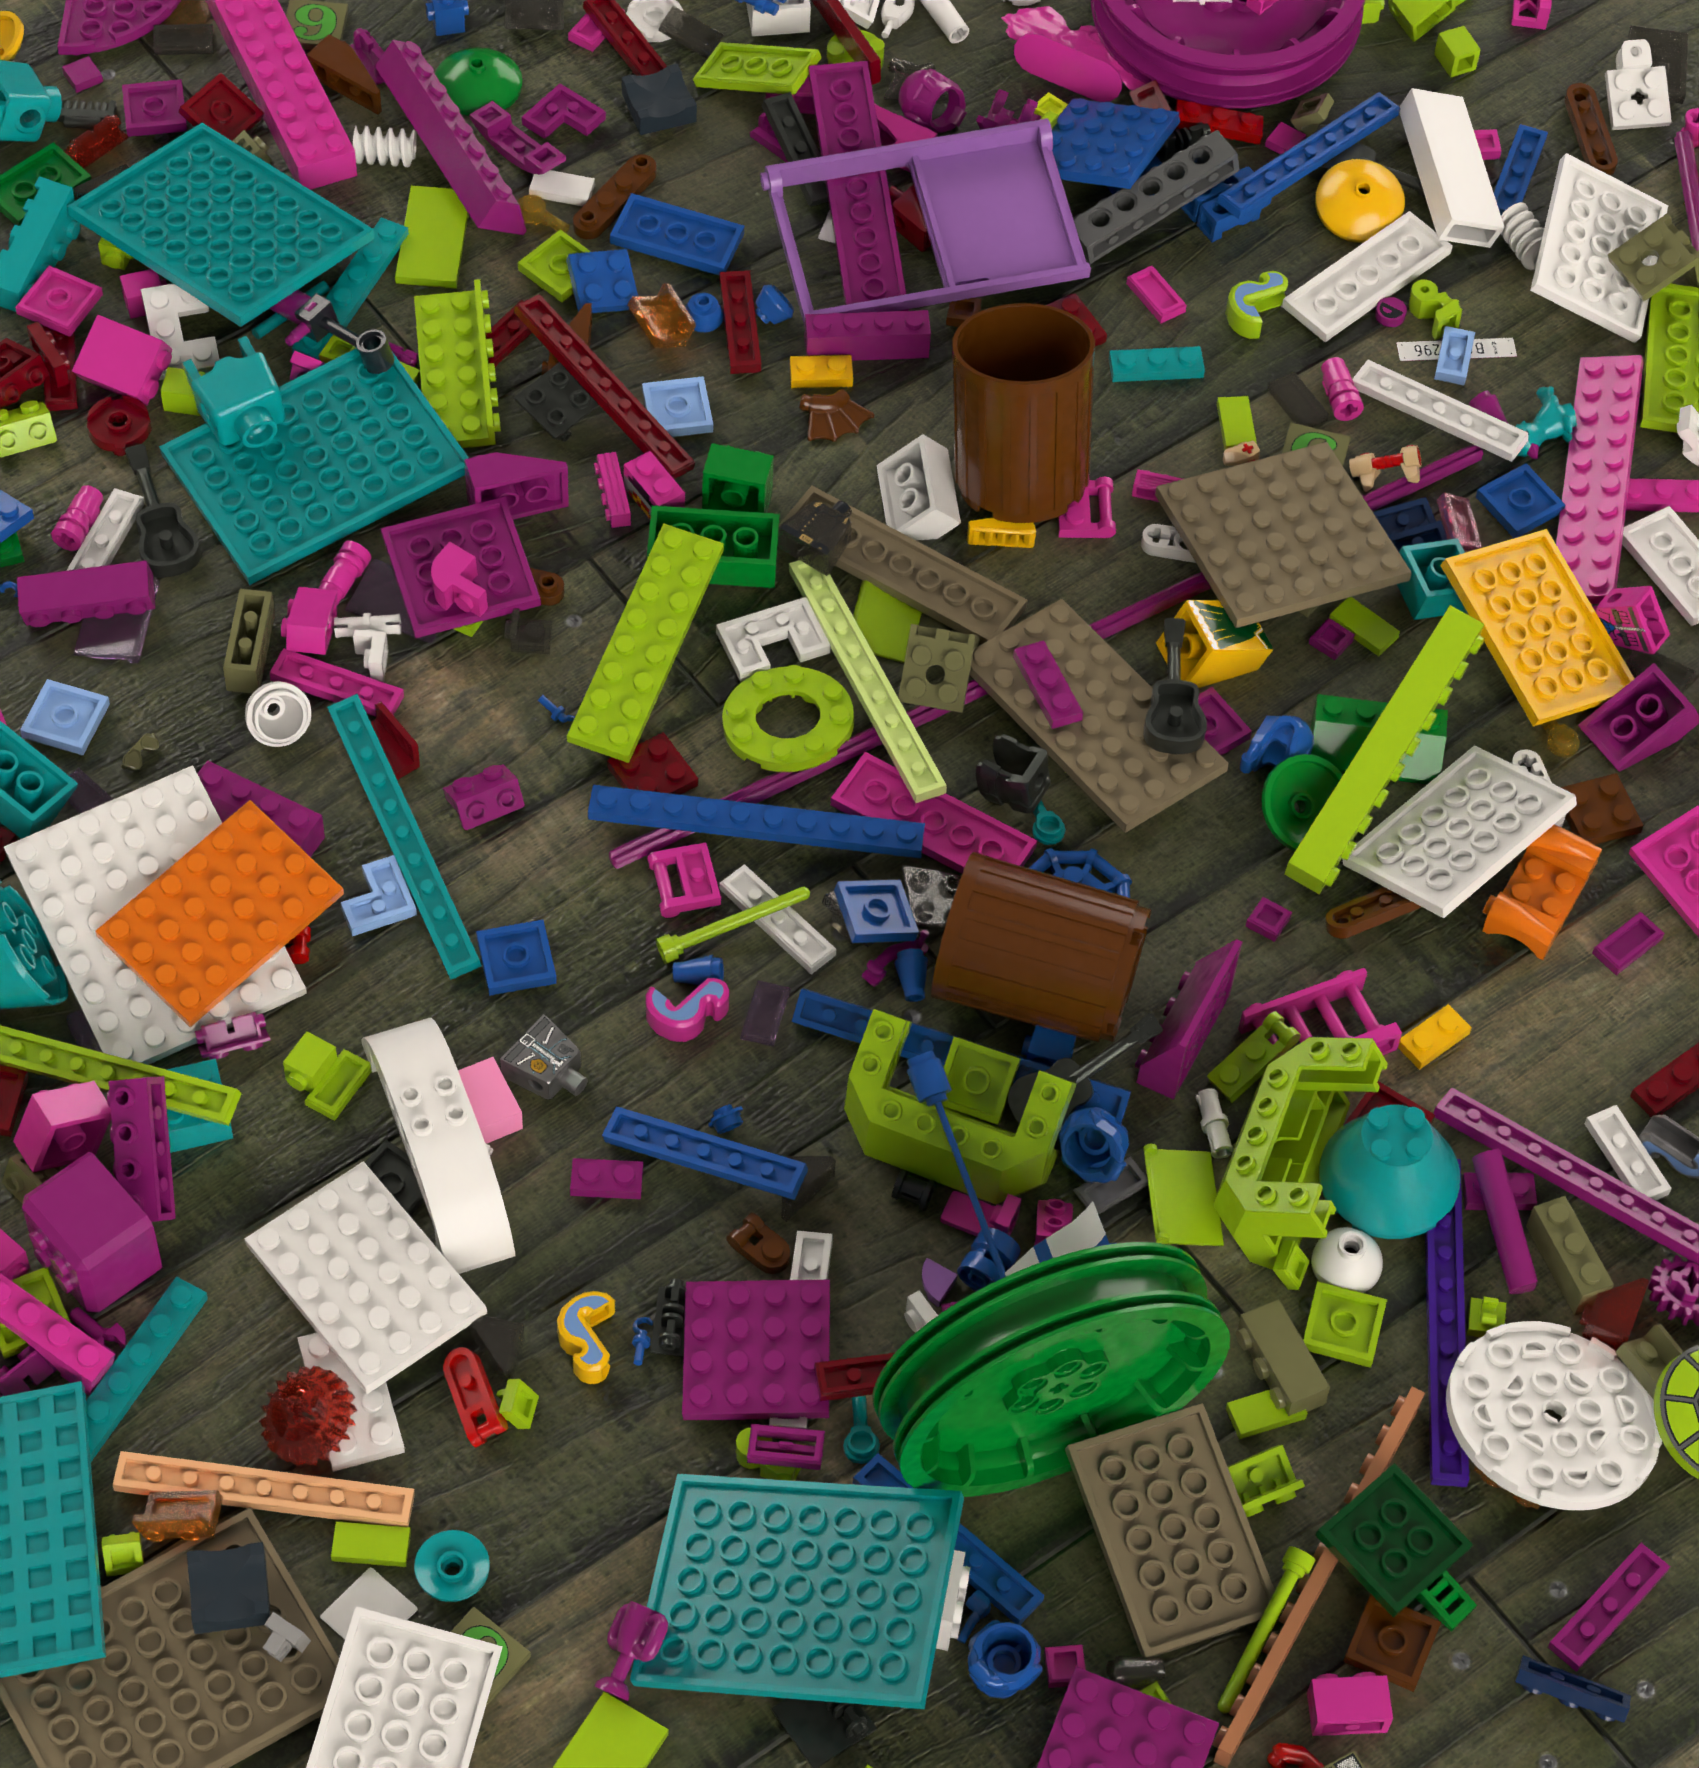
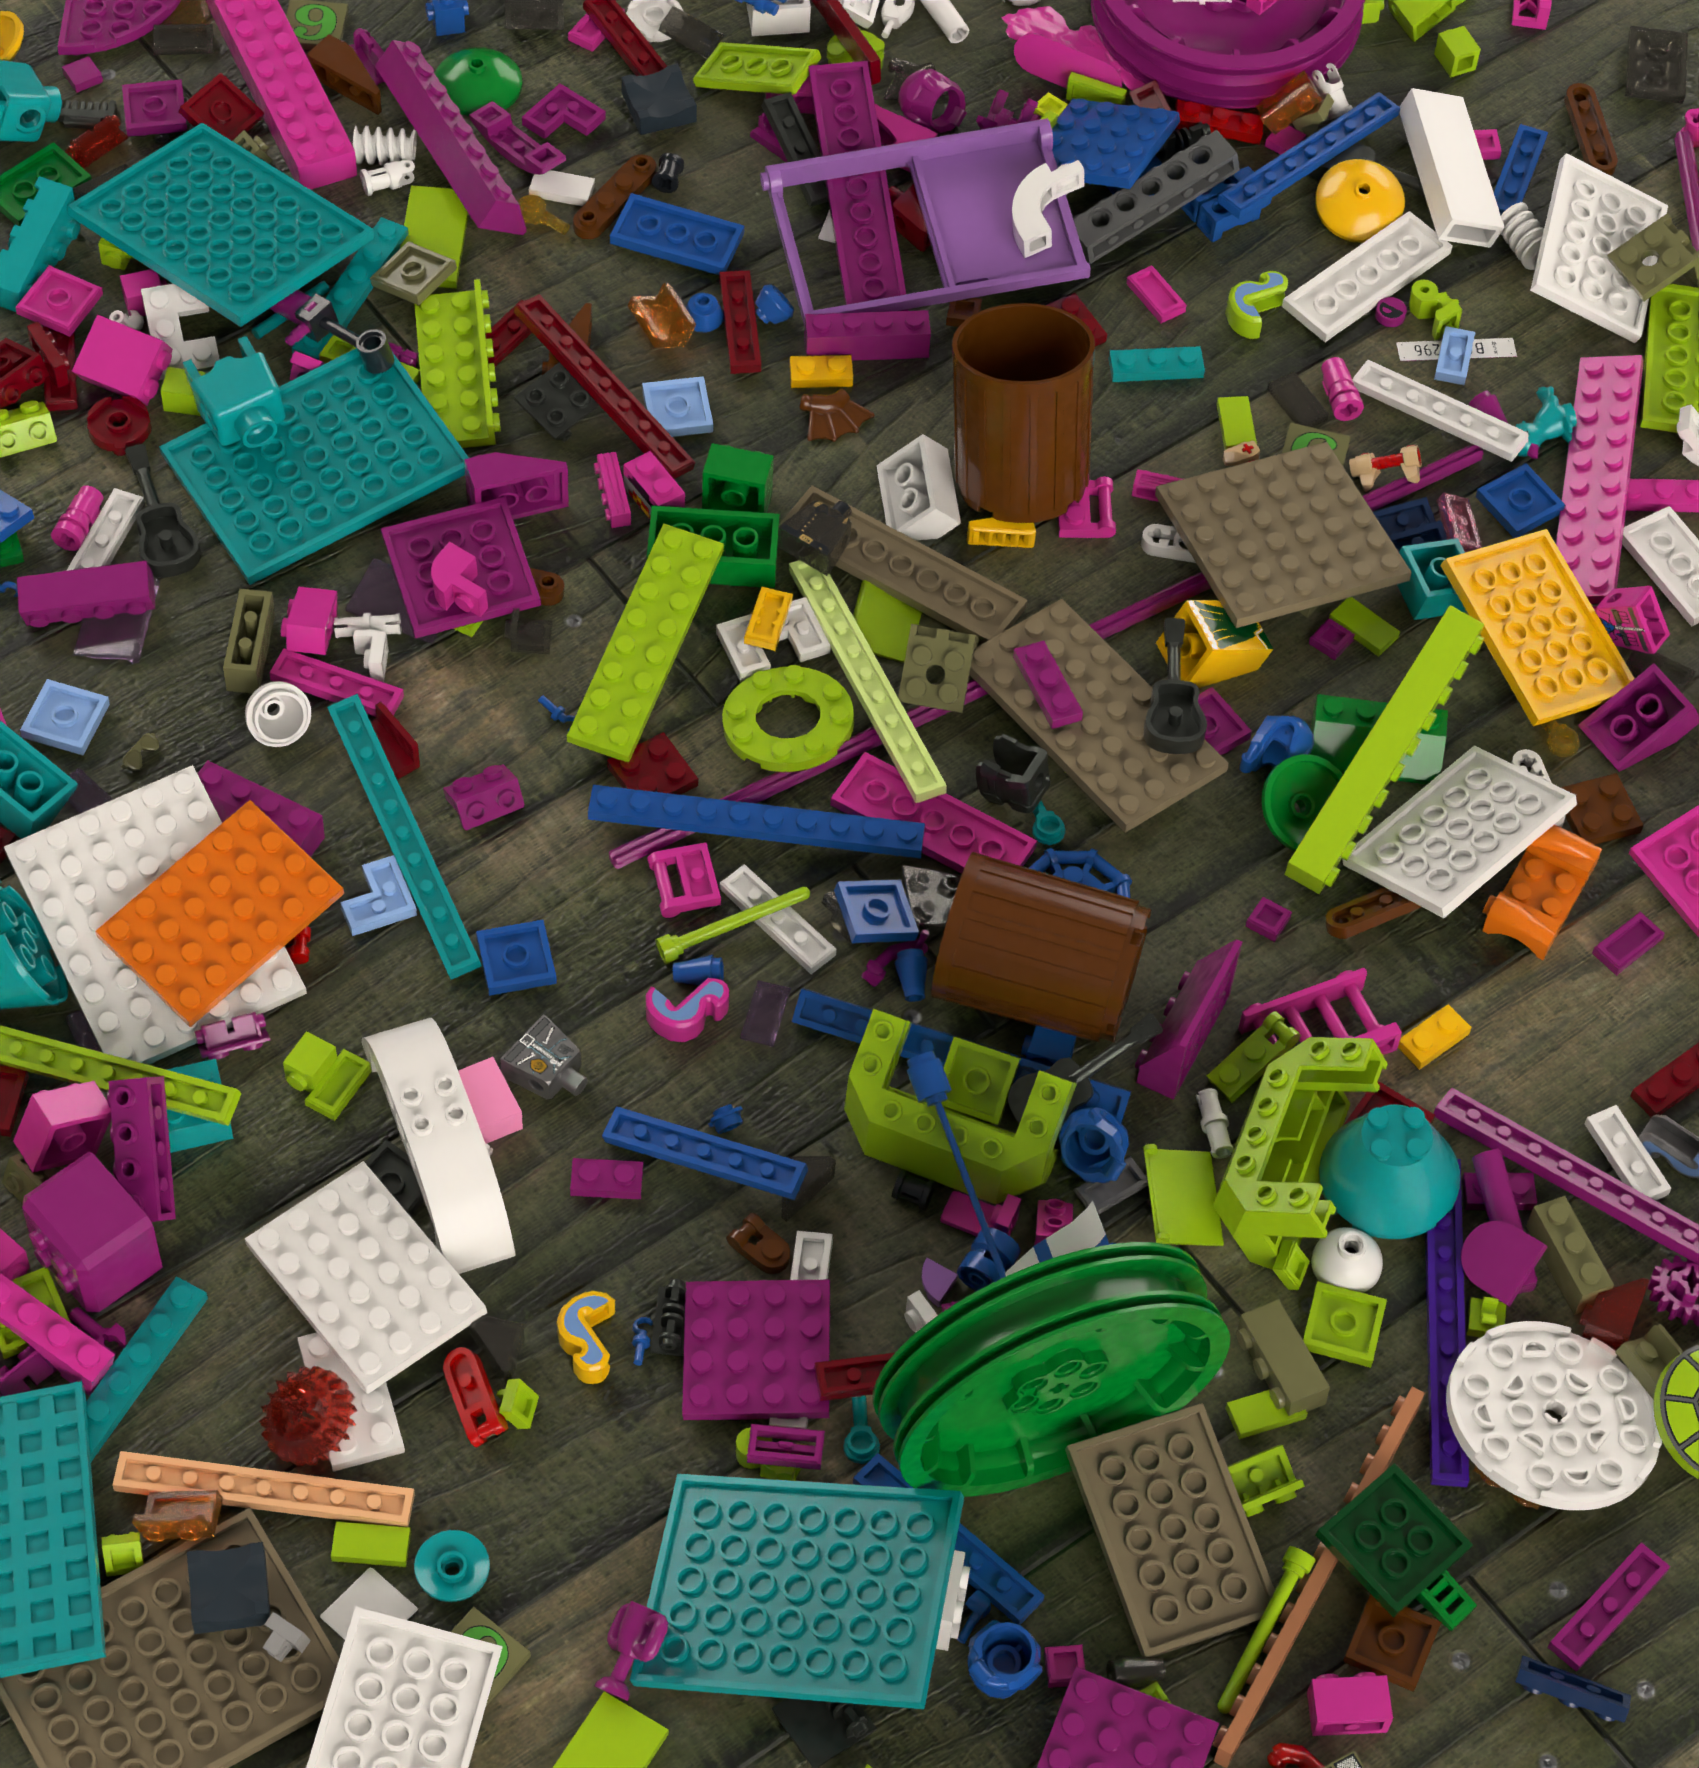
(134, 321): none -> white arm
(347, 566): dark pink axle -> none
(390, 176): none -> white piece
(413, 273): none -> olive tile
(549, 267): lime plate -> none
(602, 279): blue plate -> none
(667, 176): none -> black bush
(768, 618): none -> yellow plate
(1031, 198): none -> white arch
(1093, 90): none -> lime tile
(1289, 103): none -> clear orange bracket
(1334, 88): none -> white piece
(1500, 1258): none -> magenta tile
(1632, 76): white plate -> none

